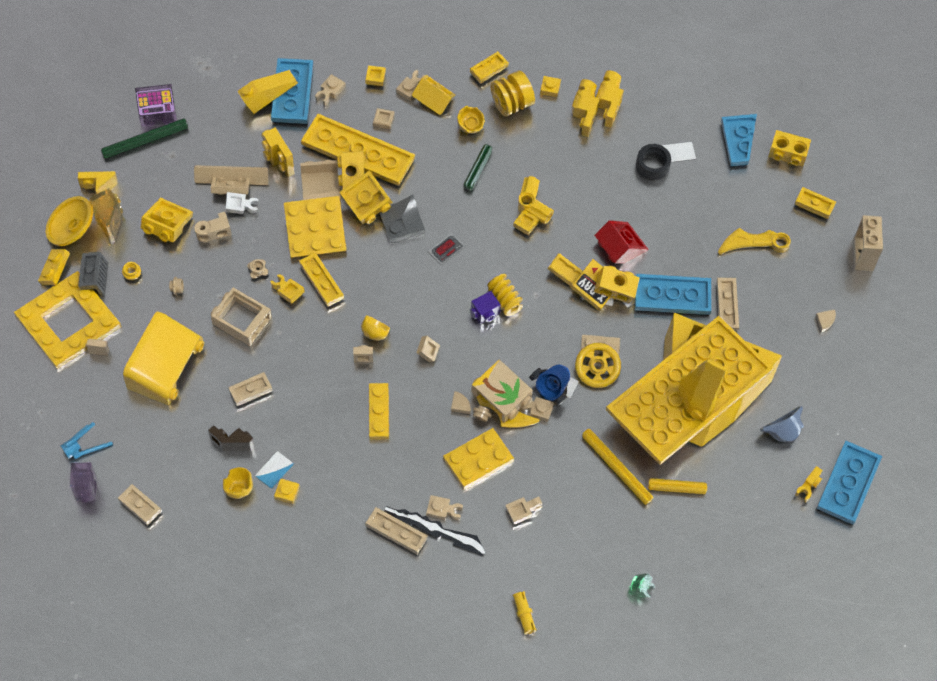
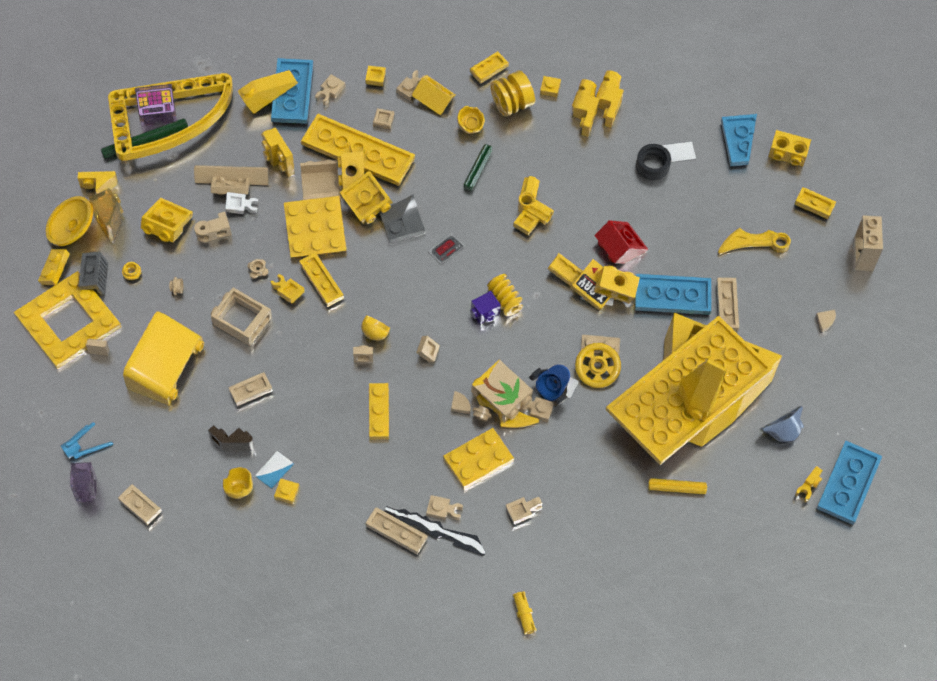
(177, 138): none -> yellow beam
(617, 466): yellow axle -> none
(640, 585): clear green tile -> none

